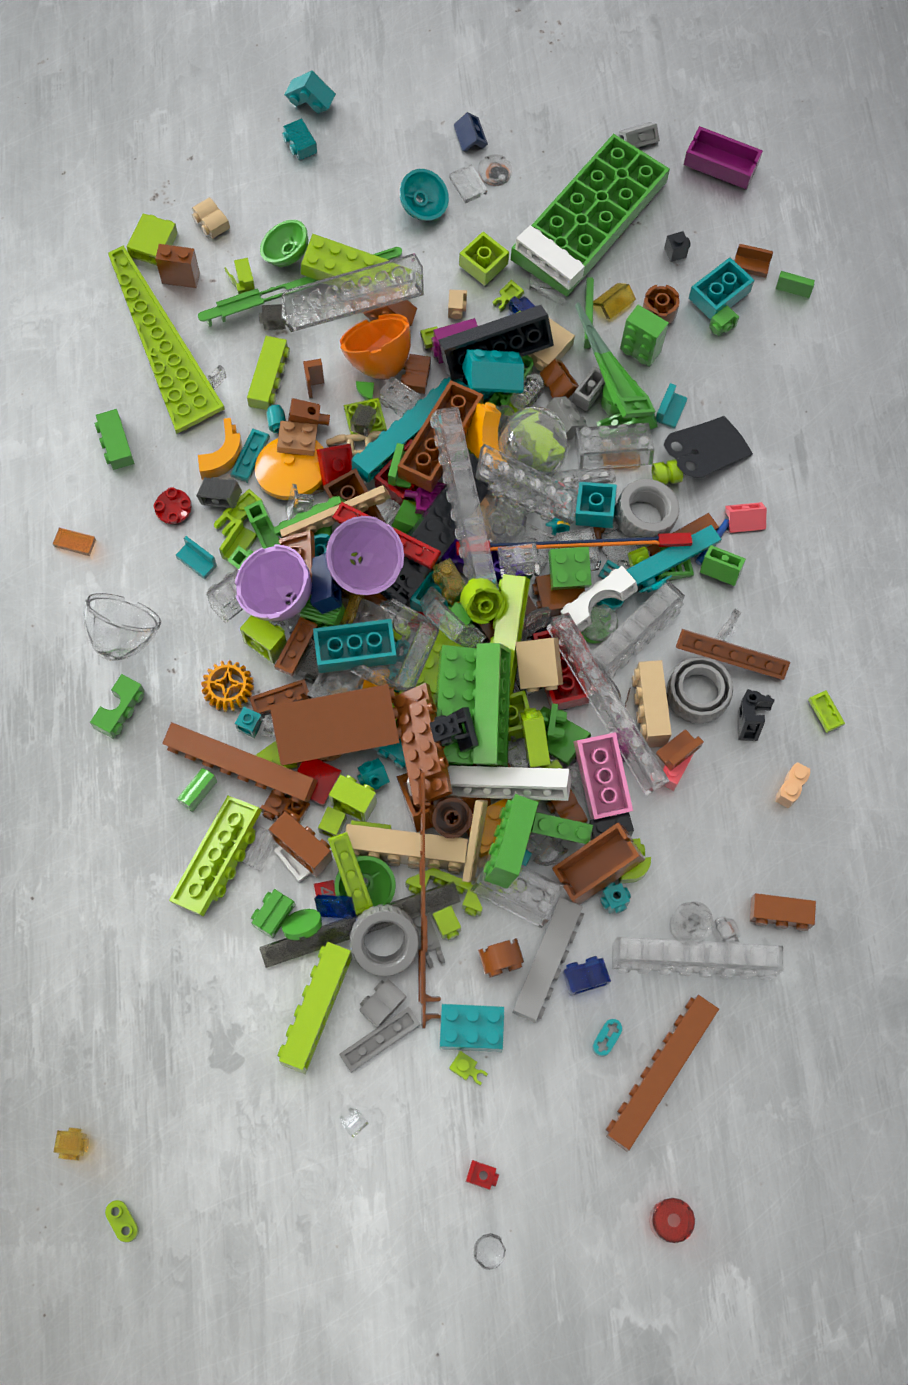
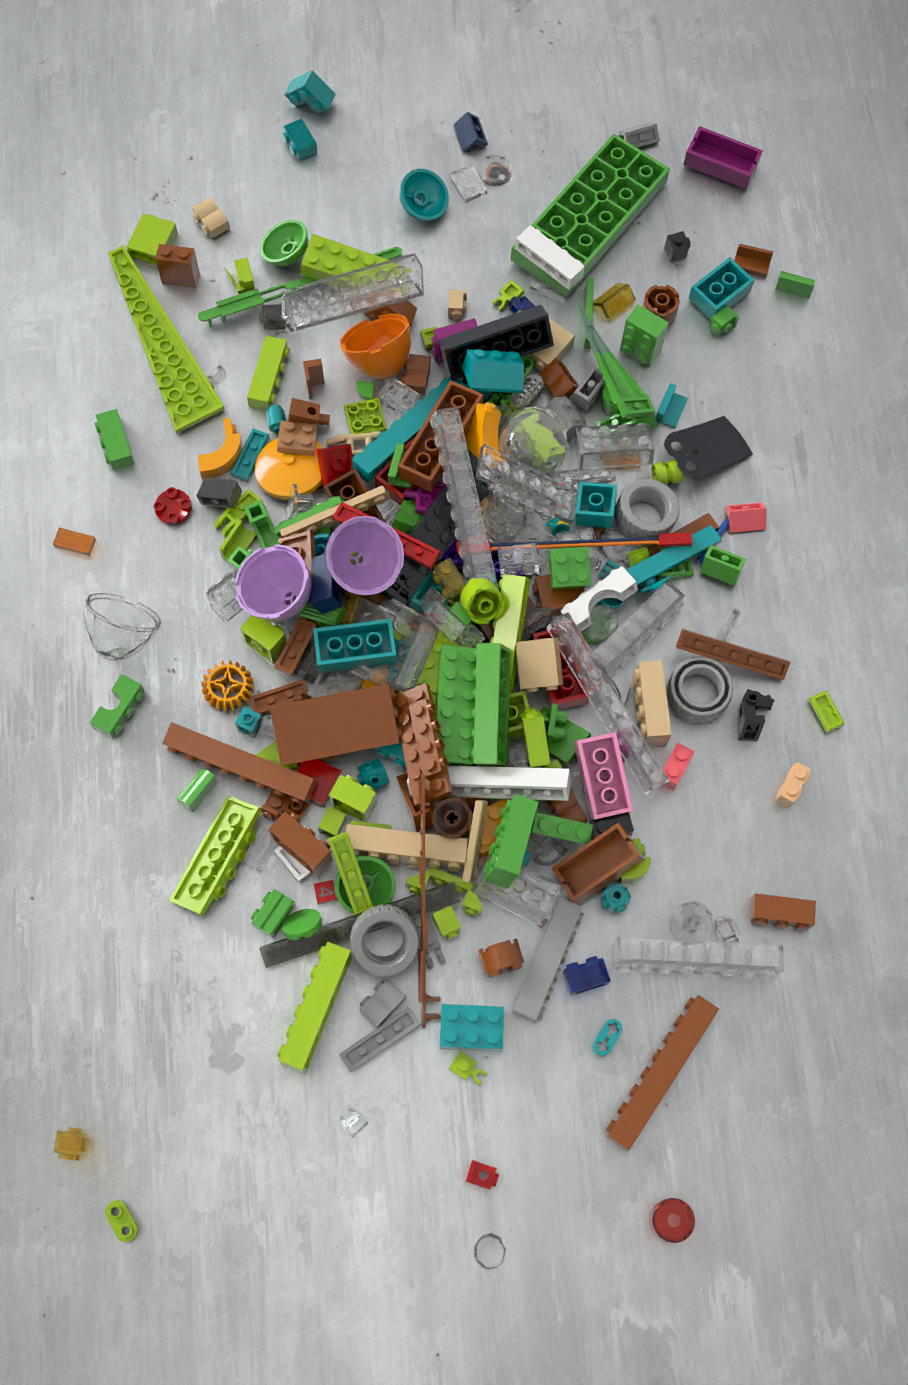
(196, 558): teal panel -> none
(335, 906): clear blue plate -> none
(363, 420): clear smoke brick -> none
(450, 730): black tile -> none
(483, 258): lime brick -> none
(679, 749): dark orange panel -> none

